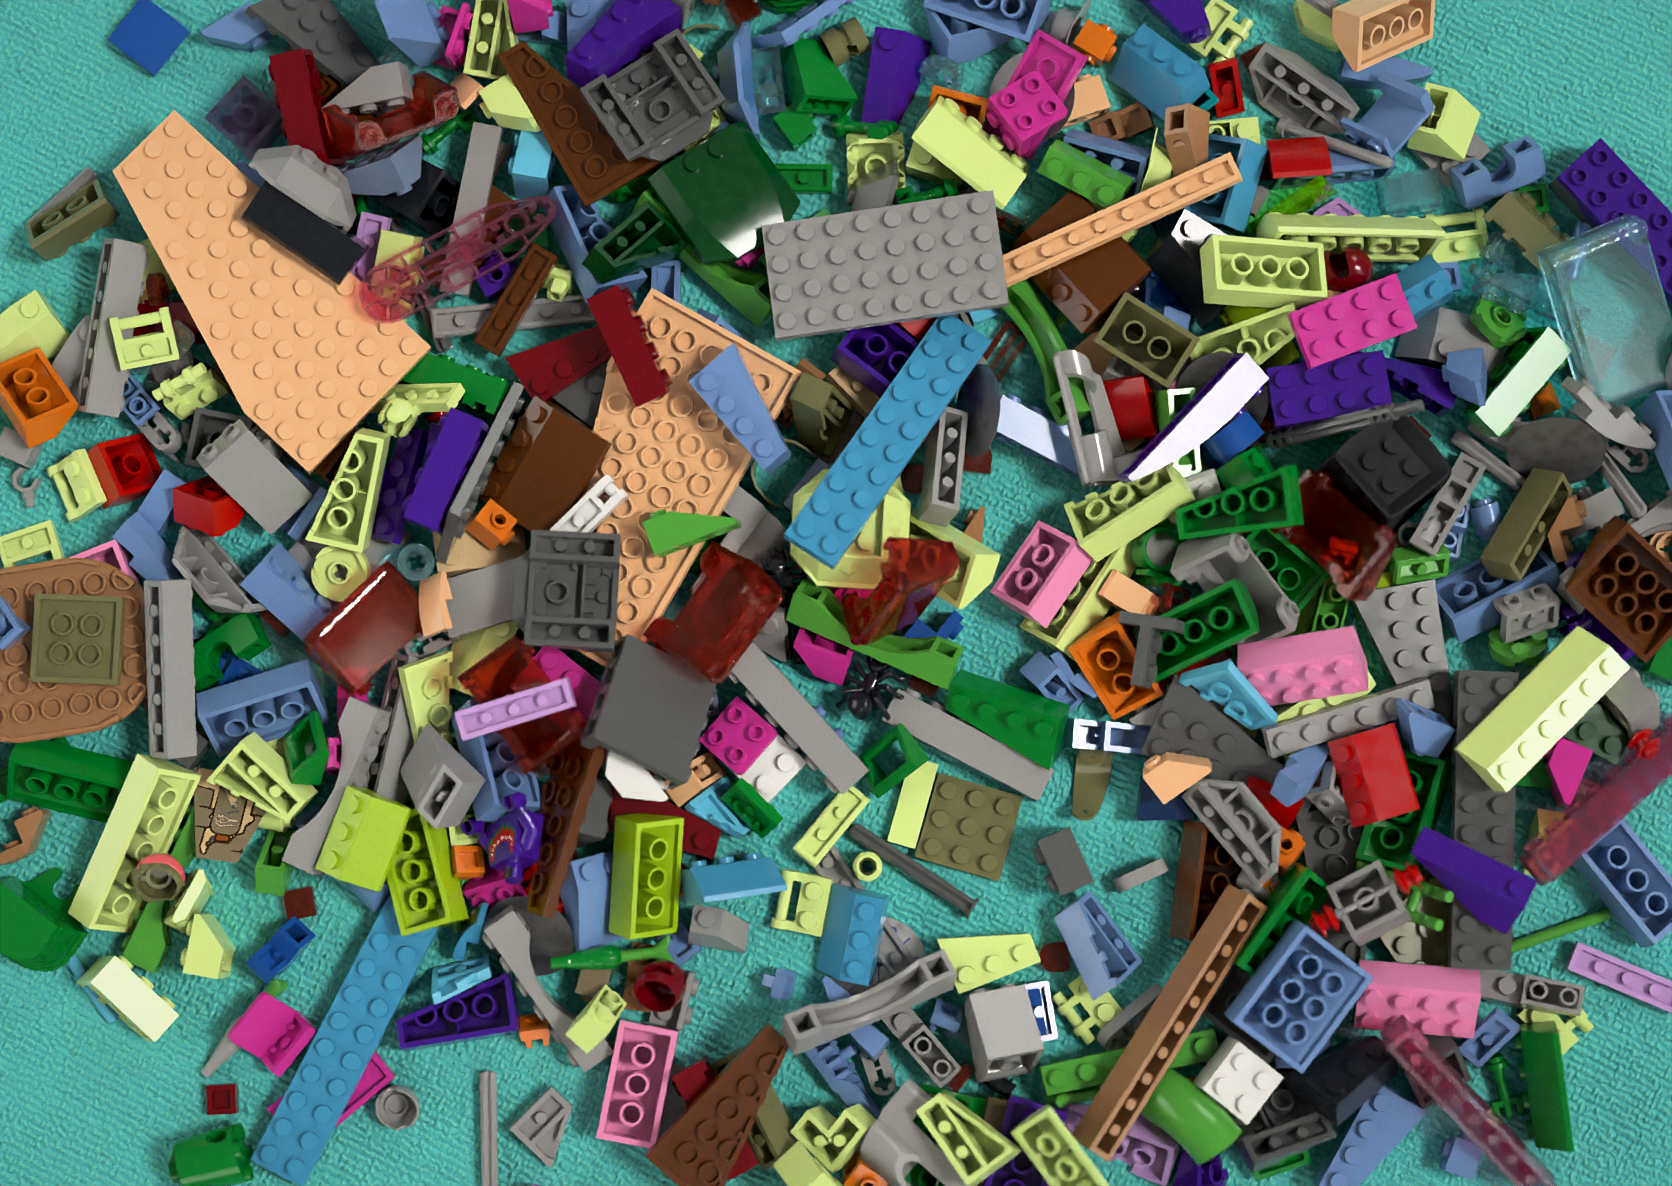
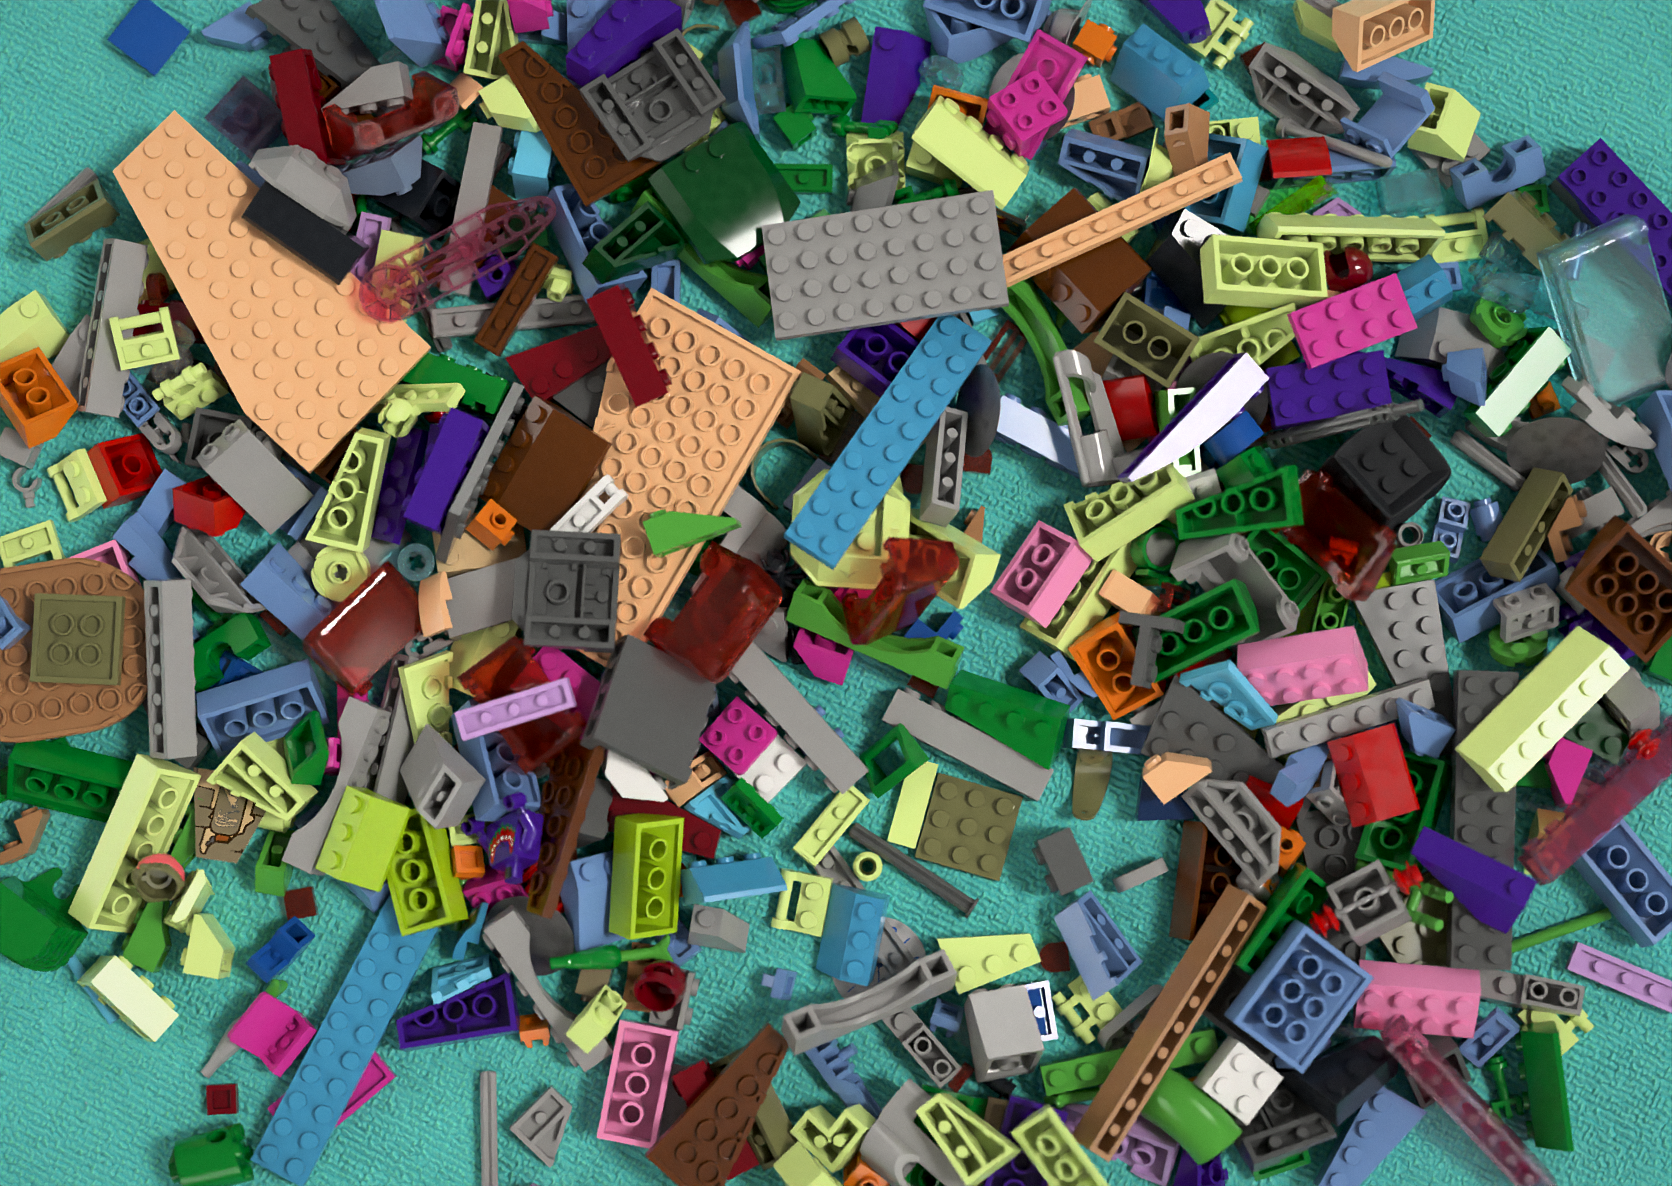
(397, 1107): light grey hair -> none
(737, 401): medium blue wedge -> none
(867, 1038): medium blue slope -> none
(868, 694): black animal -> none
(872, 1075): light grey beam -> none
(1085, 174): bright green brick -> none
(1226, 85): red slope -> none
(1447, 505): light grey slope -> none
(1460, 1156): medium blue brick -> none

